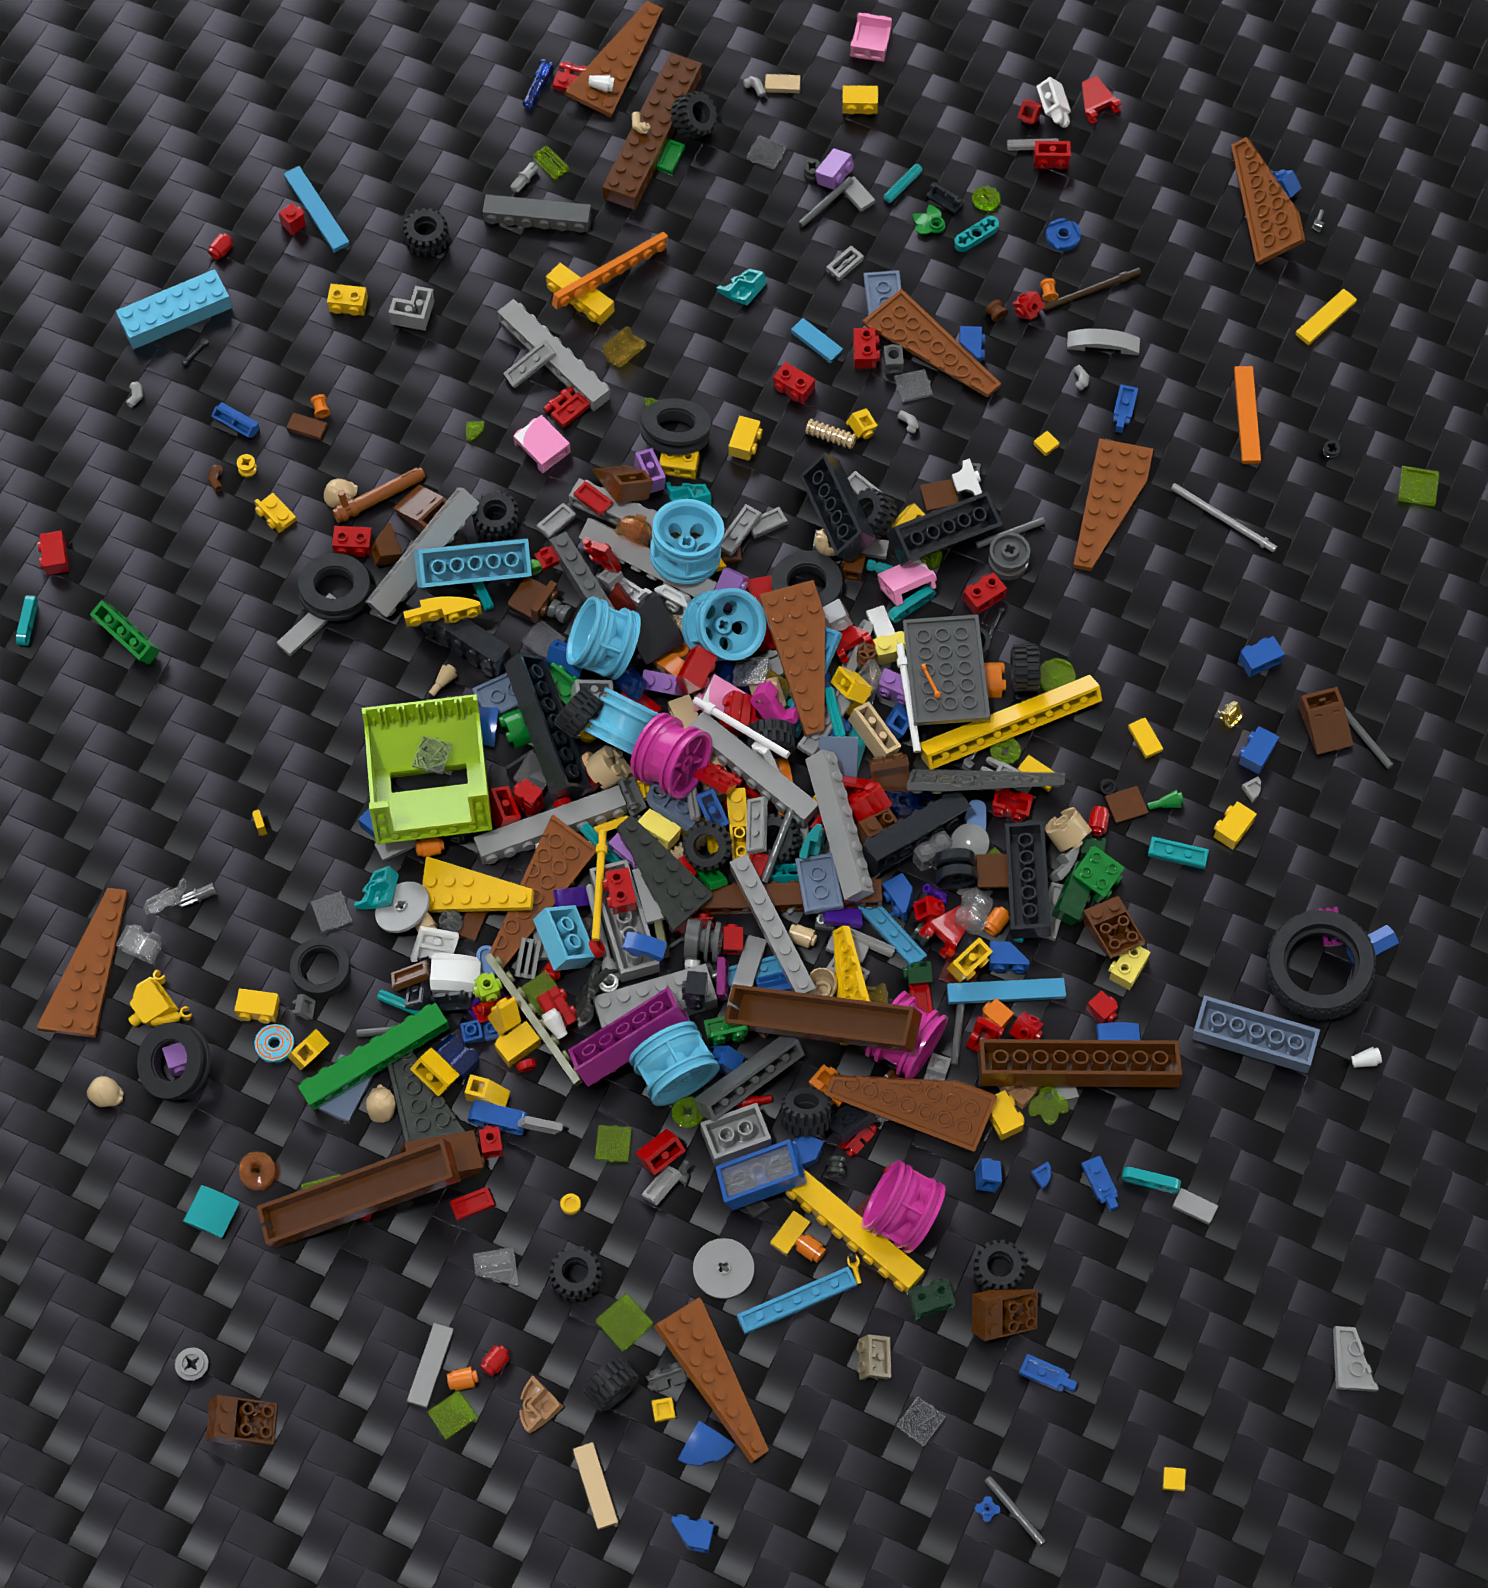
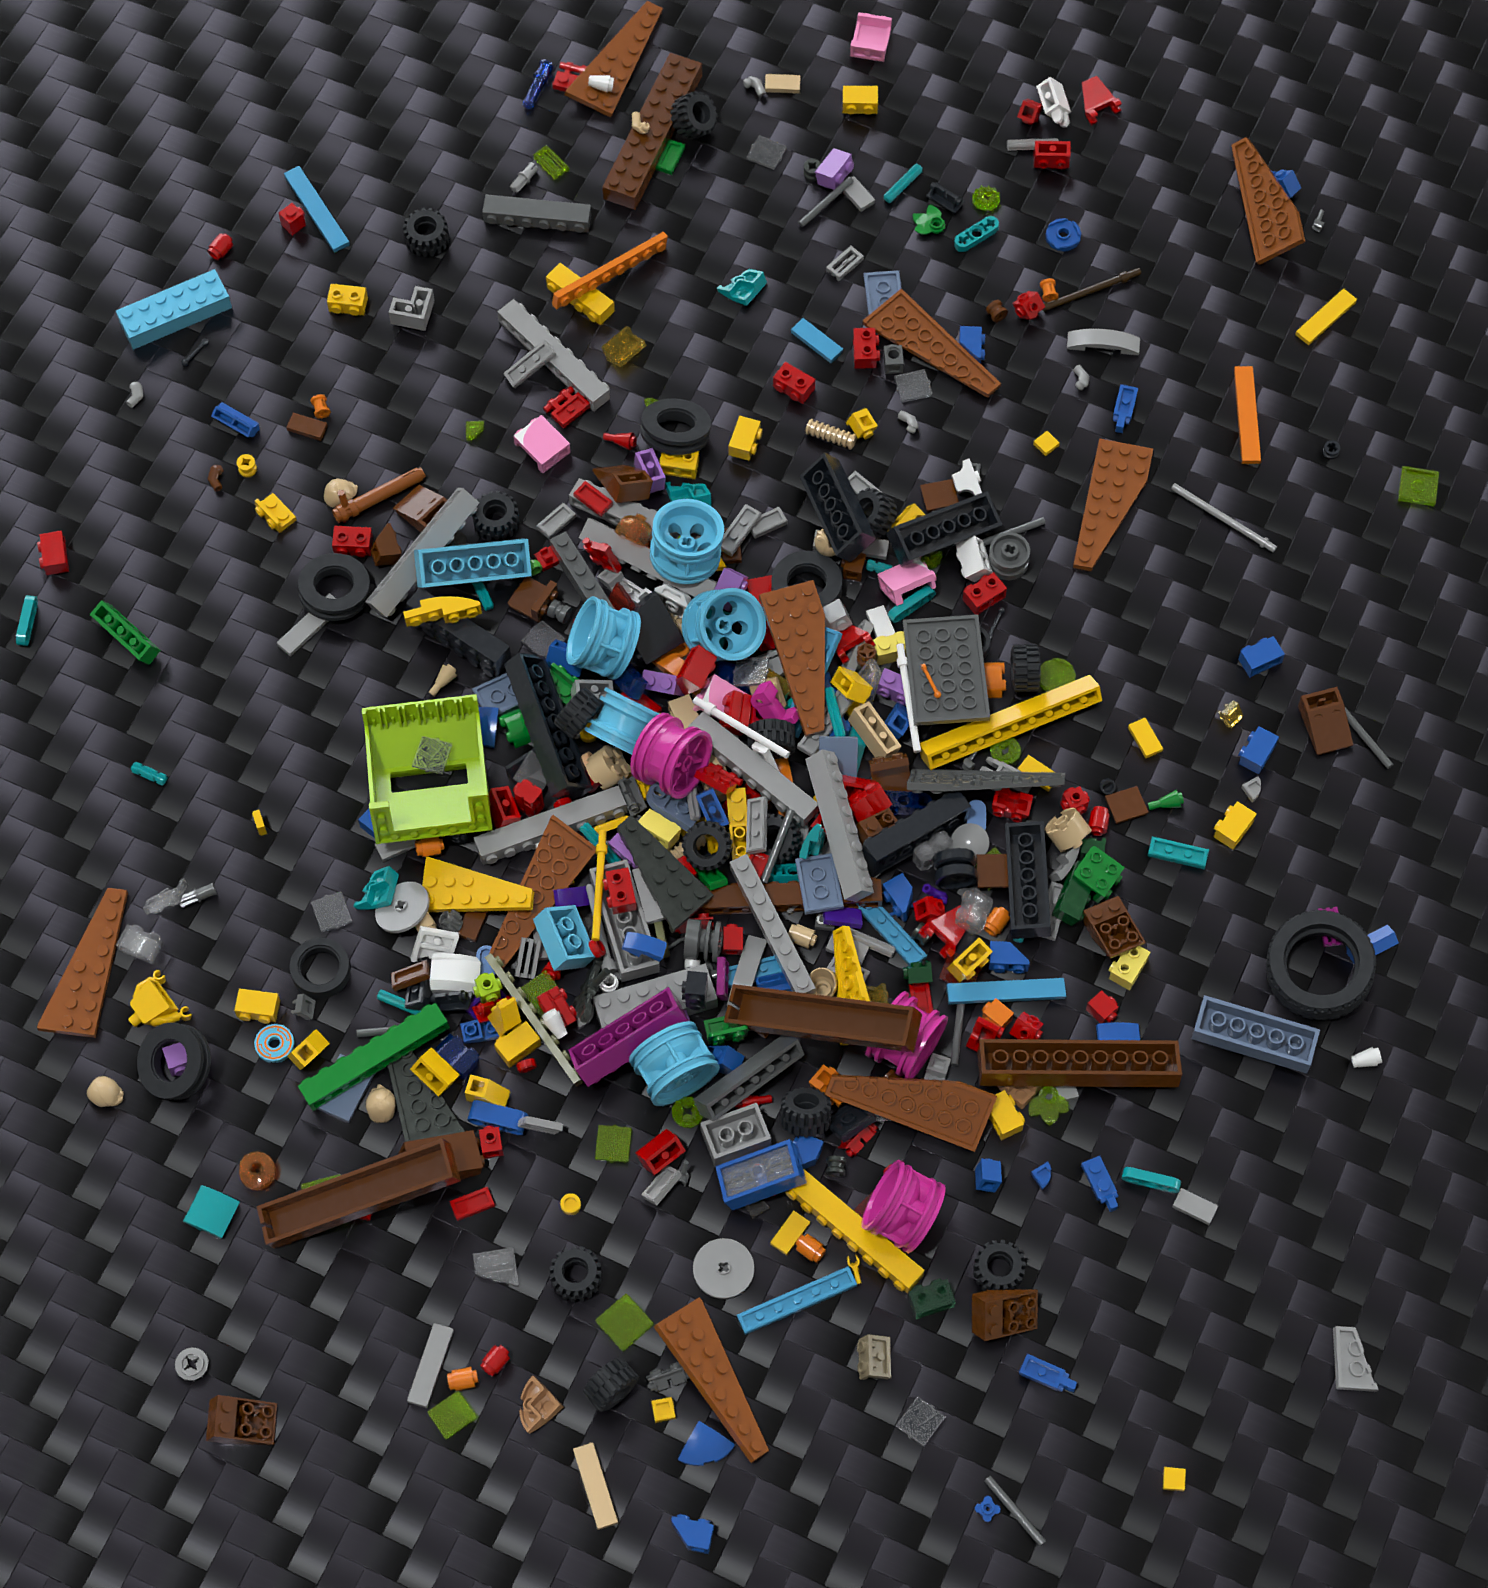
(149, 773): none -> teal axle
(625, 440): none -> red cone
(973, 559): none -> white brick
(1075, 798): none -> red brick

